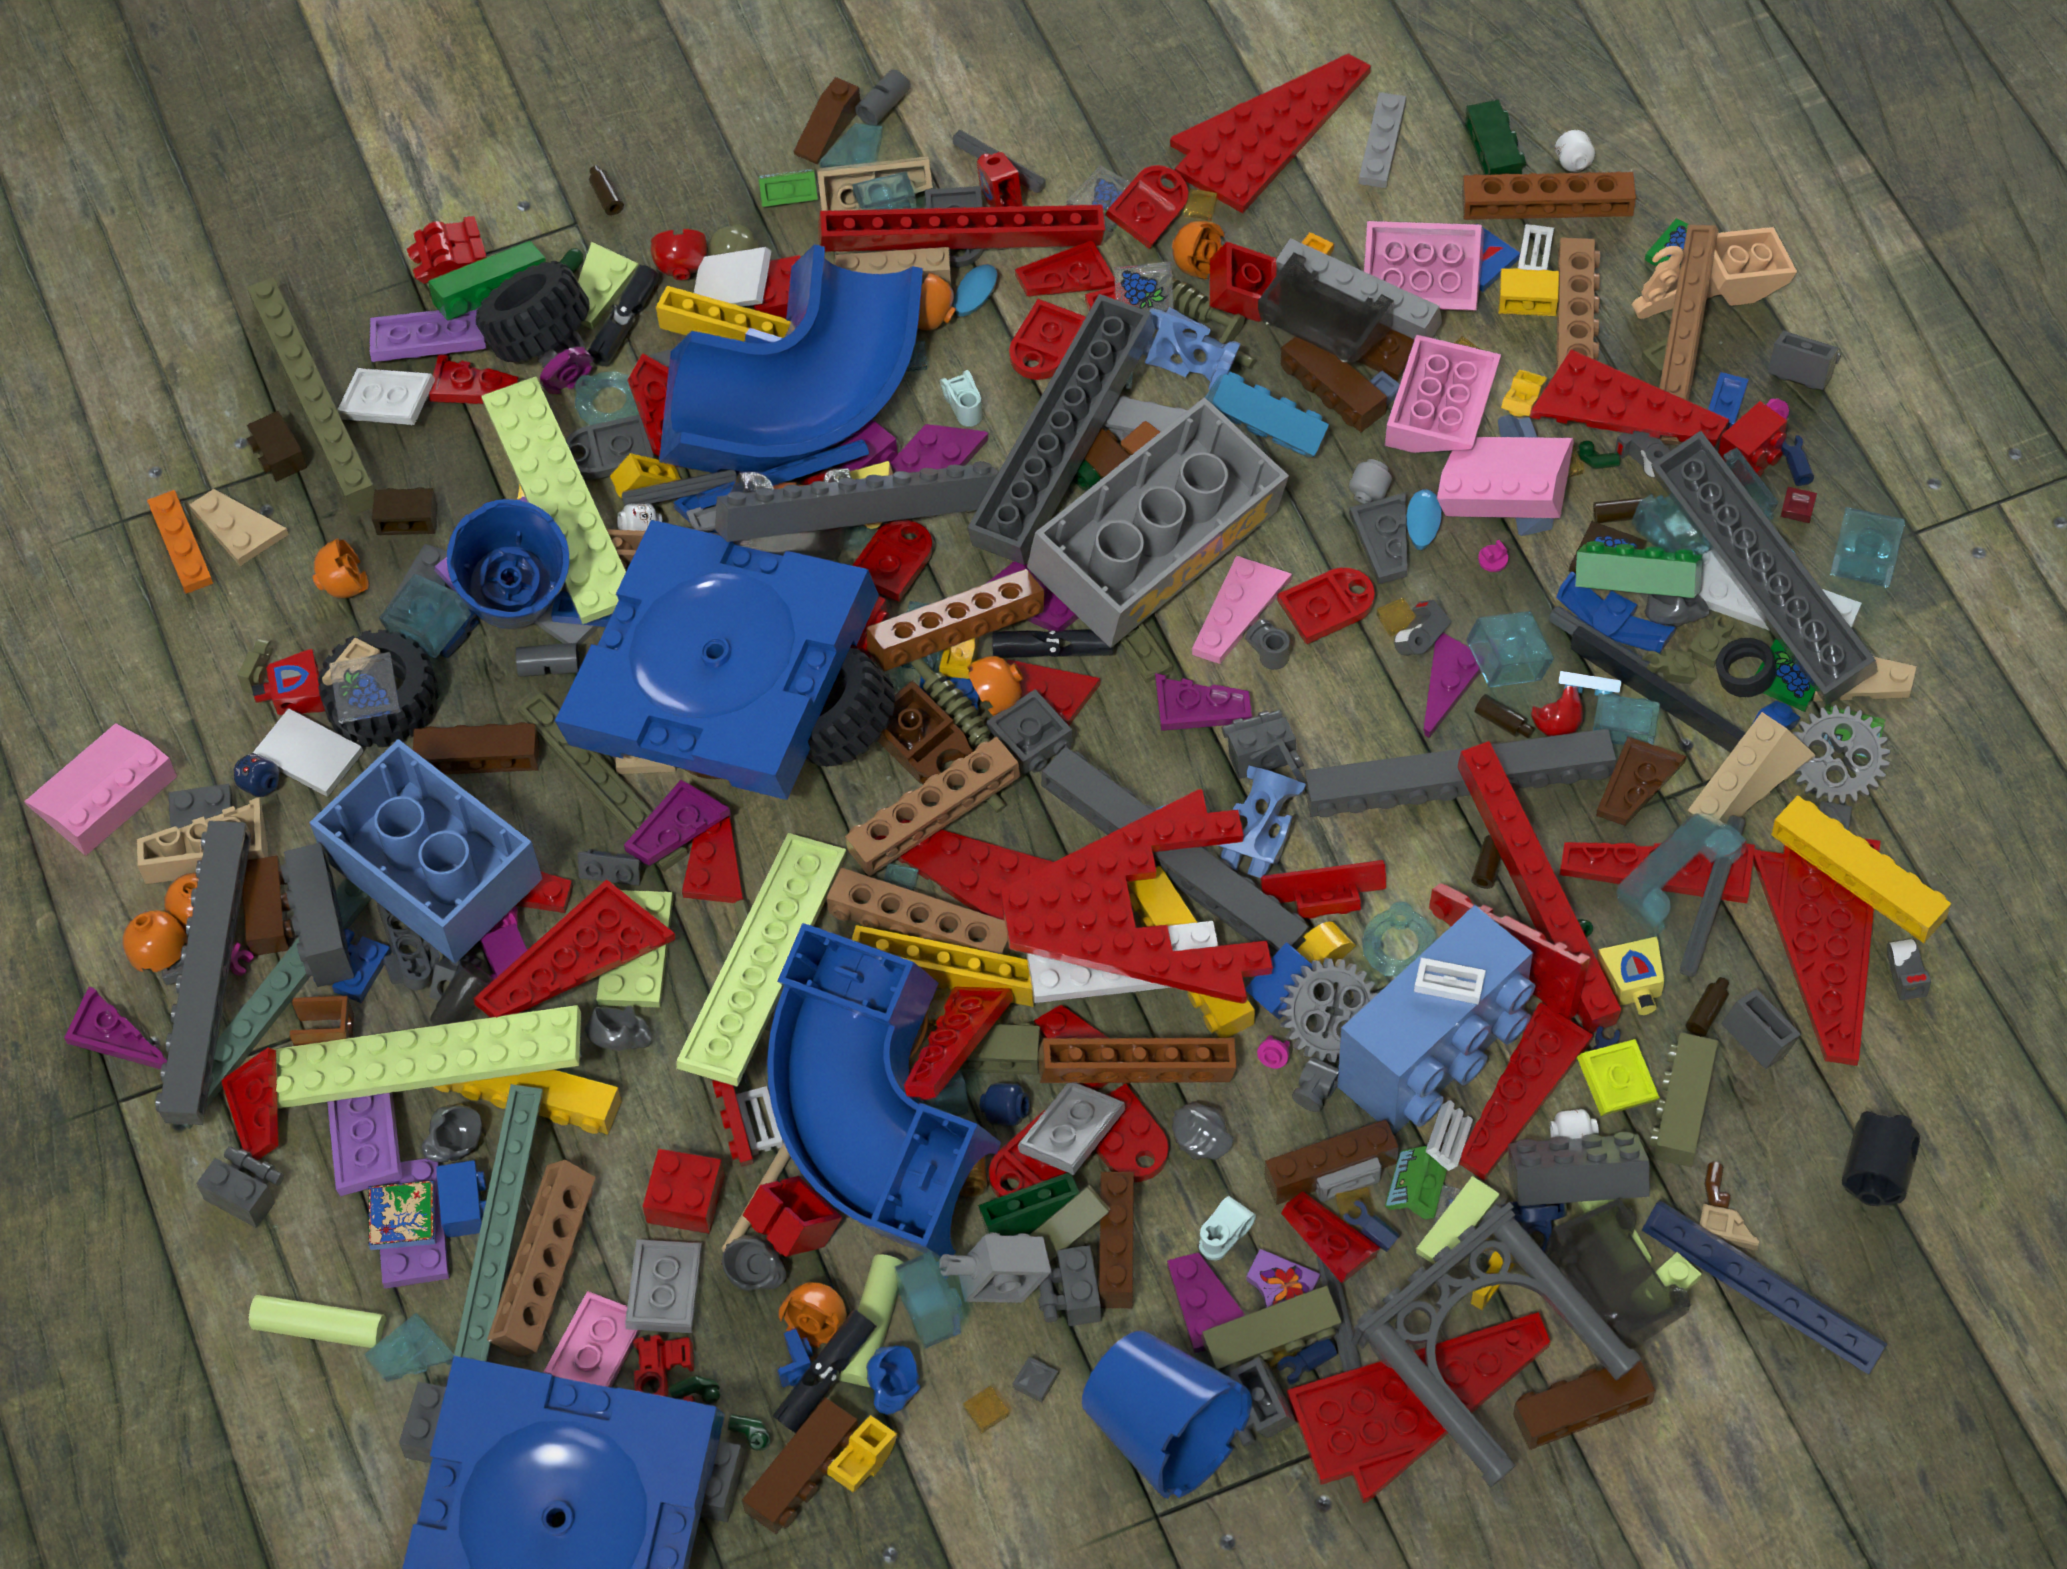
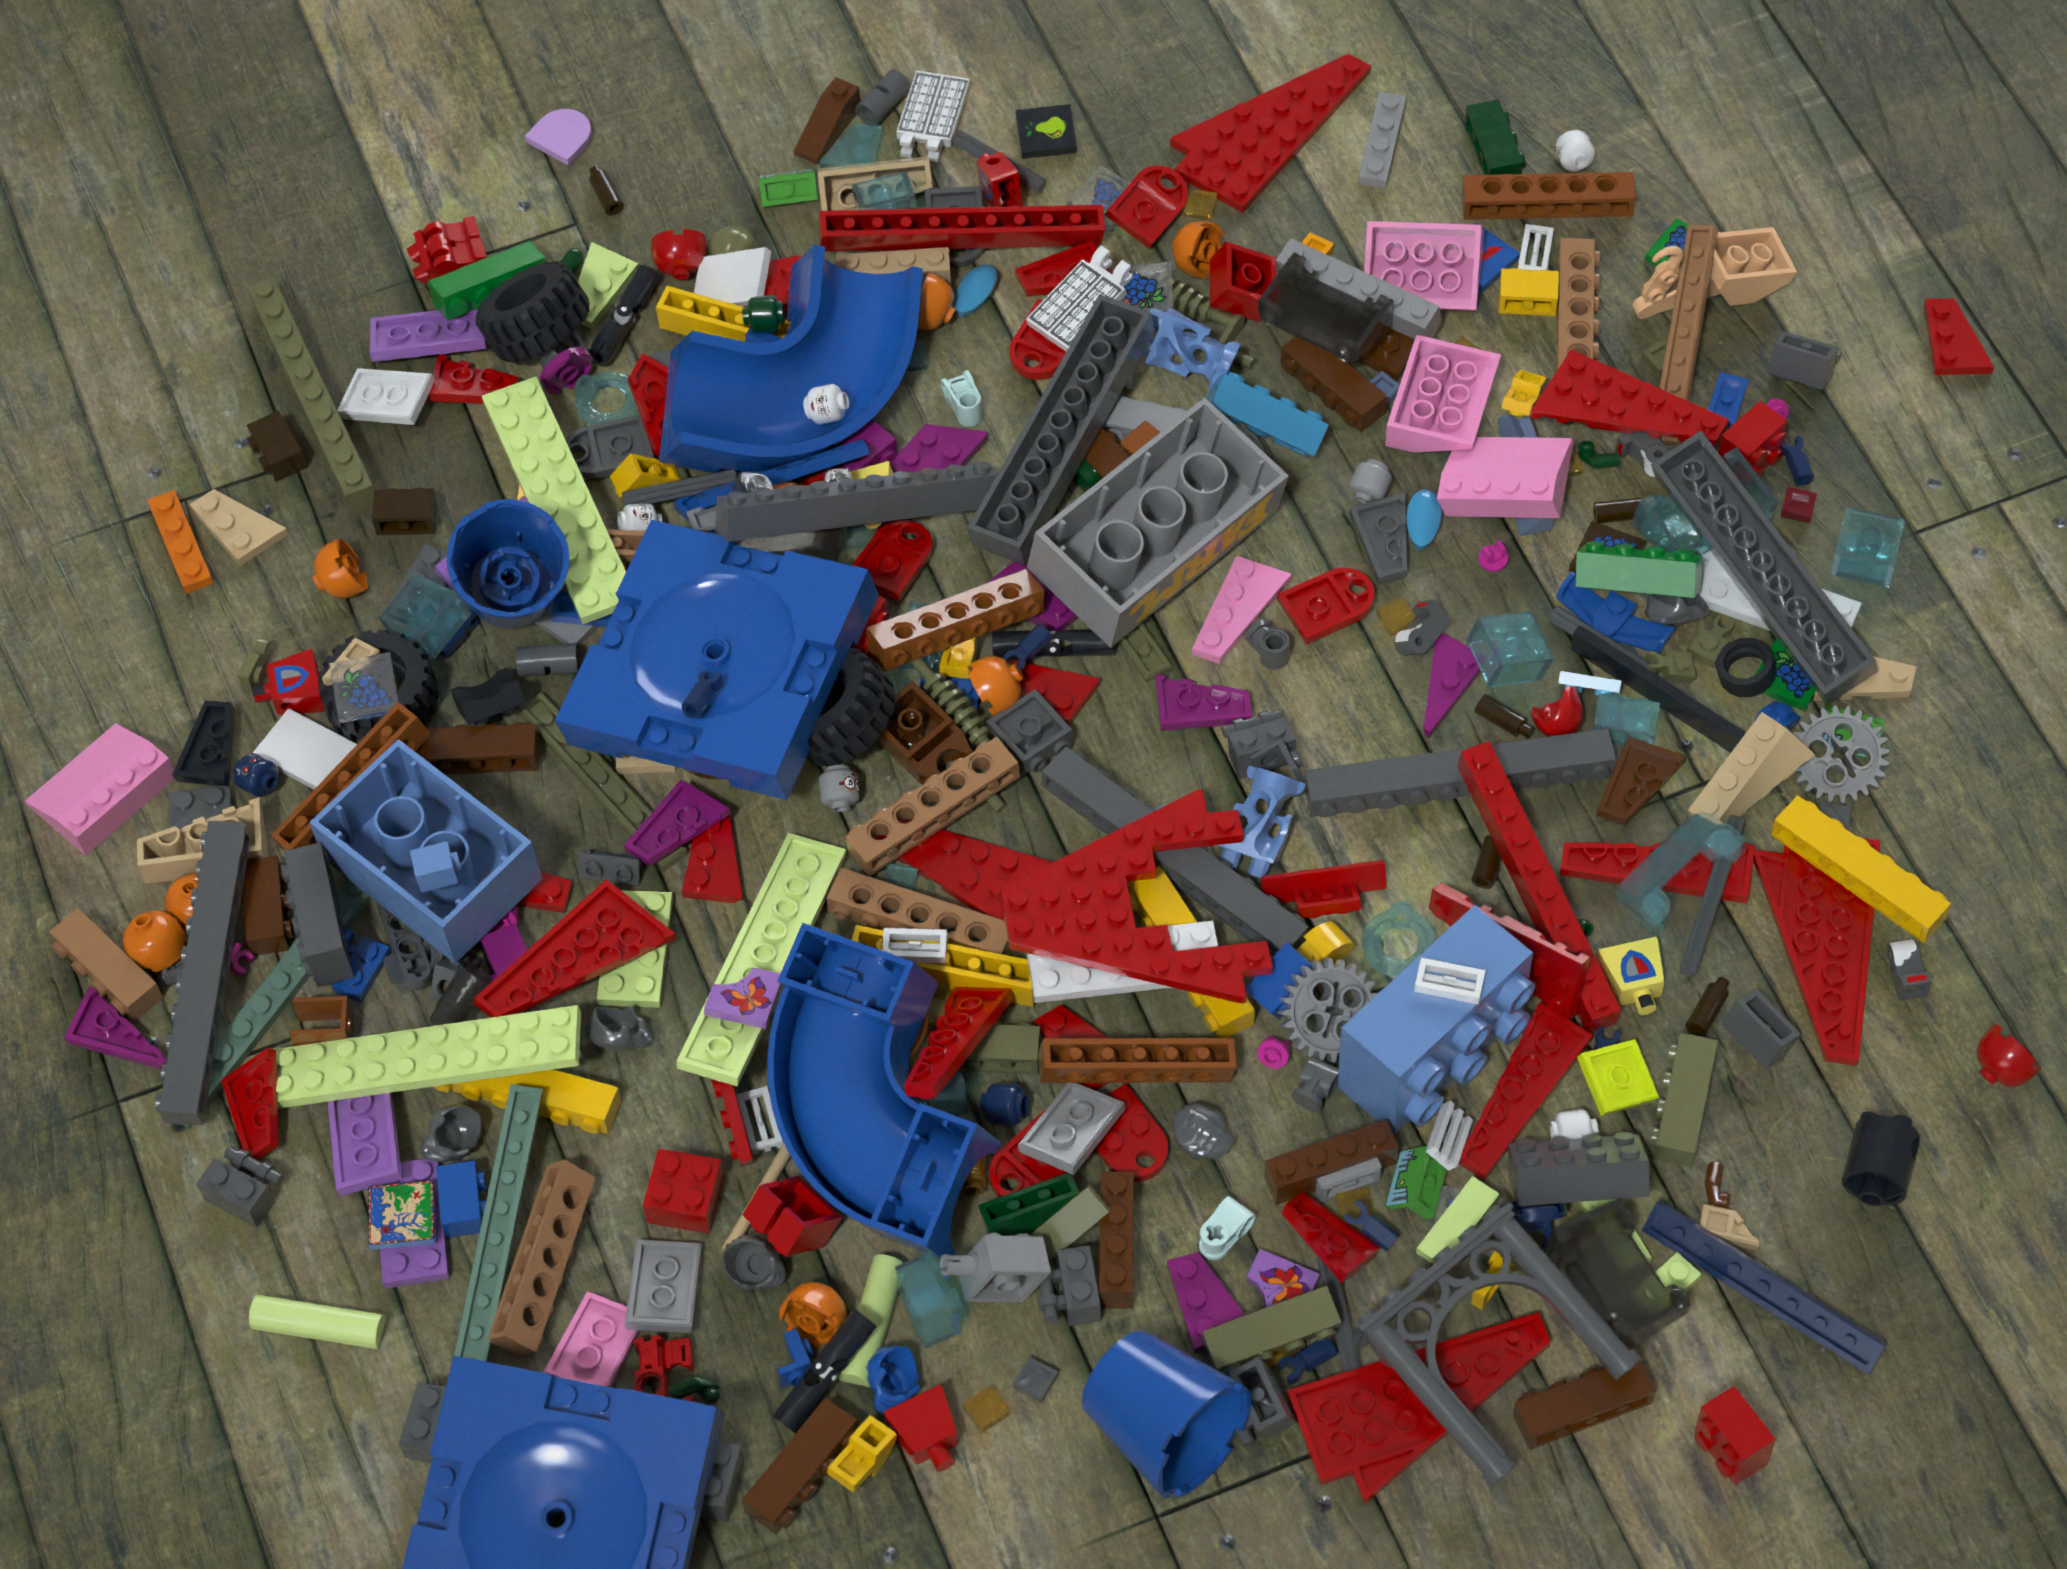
(105, 965): none -> medium nougat brick
(208, 747): none -> black wing
(395, 725): none -> dark orange brick
(408, 1350): clear light blue wing -> none
(435, 866): none -> medium blue brick
(494, 696): none -> black brick
(561, 134): none -> lavender tile
(701, 694): none -> dark blue bar
(745, 1001): none -> medium lavender tile
(753, 1428): dark green arm -> none
(764, 314): none -> dark green head
(826, 404): none -> white head
(839, 788): none -> light grey head
(915, 950): none -> white tile
(925, 1428): none -> red torso
(932, 113): none -> white tile
(1029, 645): none -> dark blue bar
(1046, 131): none -> black tile
(1070, 302): none -> white tile
(1734, 1436): none -> red brick
(1953, 341): none -> red wing
(2004, 1059): none -> red cylinder

